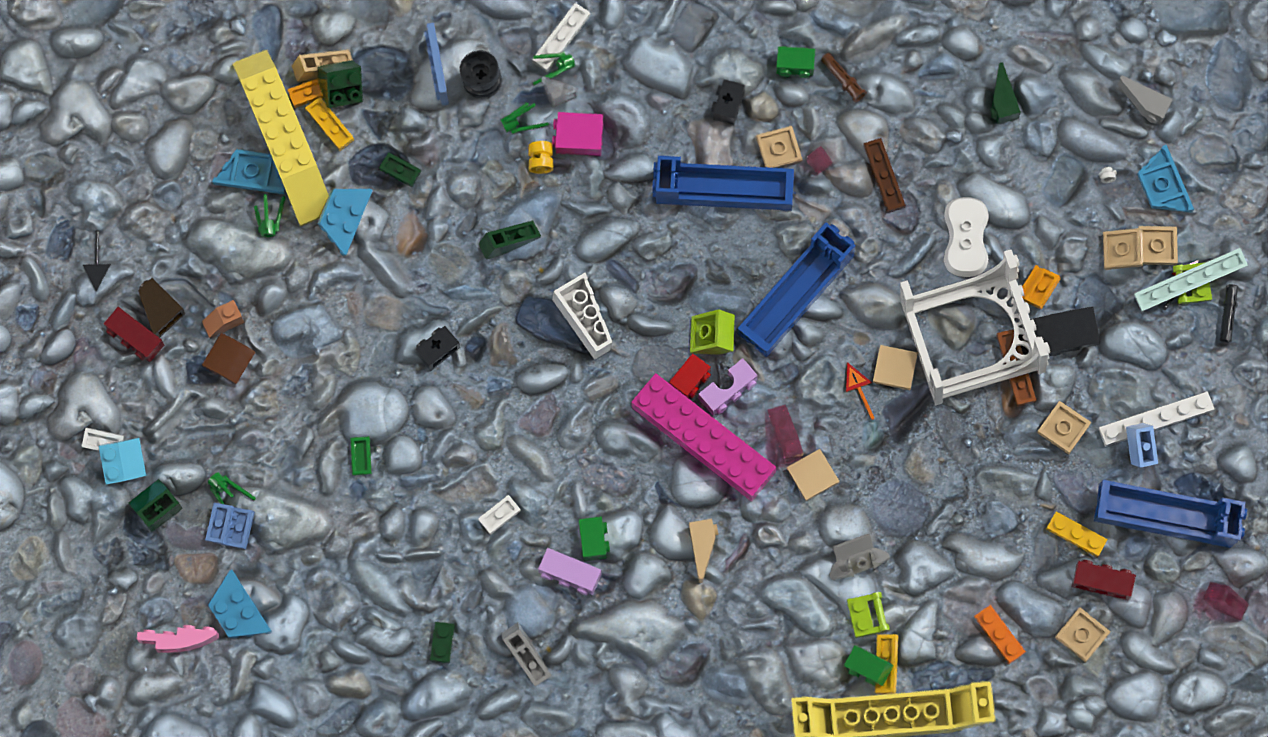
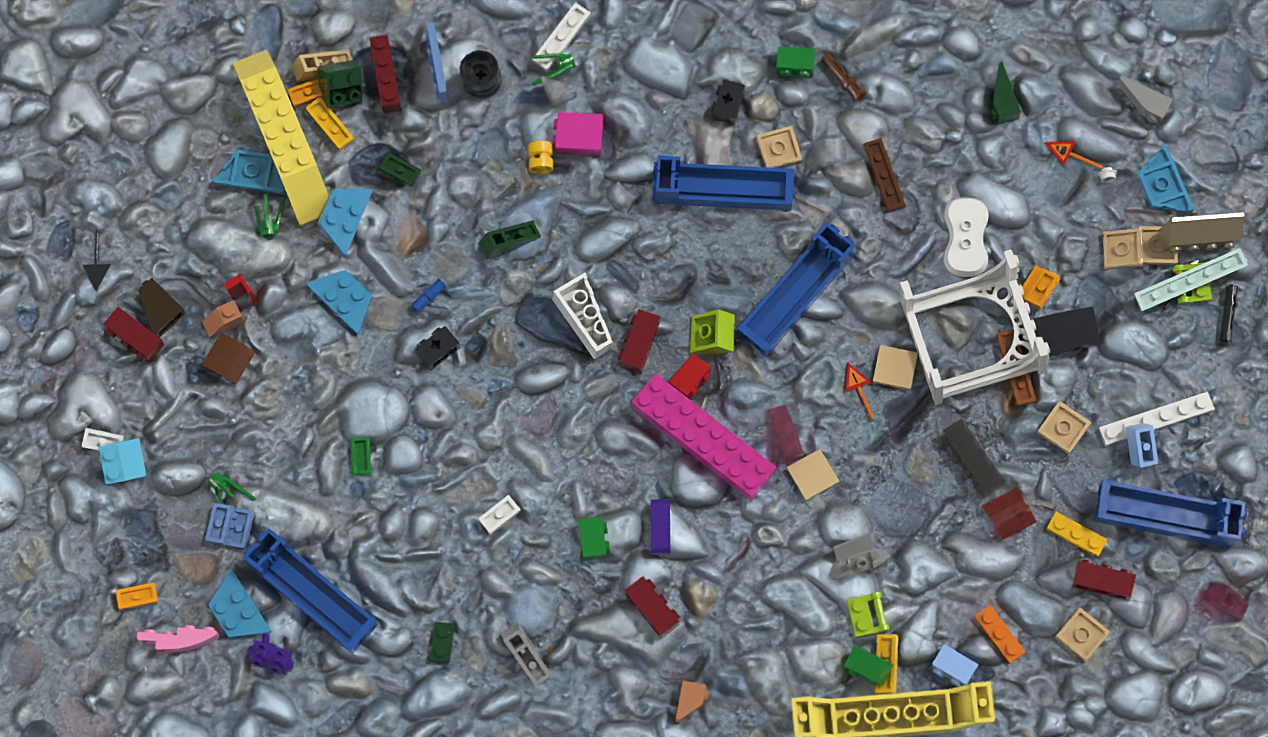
(137, 596): none -> light orange plate
(155, 505): dark green slope -> none
(237, 287): none -> red panel
(267, 655): none -> dark purple brick
(309, 590): none -> blue brick
(344, 297): none -> dark azure wing
(385, 74): none -> dark red brick
(428, 295): none -> blue pin
(510, 121): green plant -> none
(569, 572): lavender brick -> none
(639, 341): none -> dark red brick
(652, 607): none -> dark red brick
(660, 526): none -> dark purple beam
(691, 699): none -> nougat slope
(703, 541): tan slope -> none
(717, 399): lavender arch -> none
(819, 160): clear pink slope -> none
(953, 666): none -> light blue brick
(972, 458): none -> clear smoke brick
(1009, 513): none -> clear red slope
(1063, 149): none -> piece
(1202, 232): none -> dark tan slope

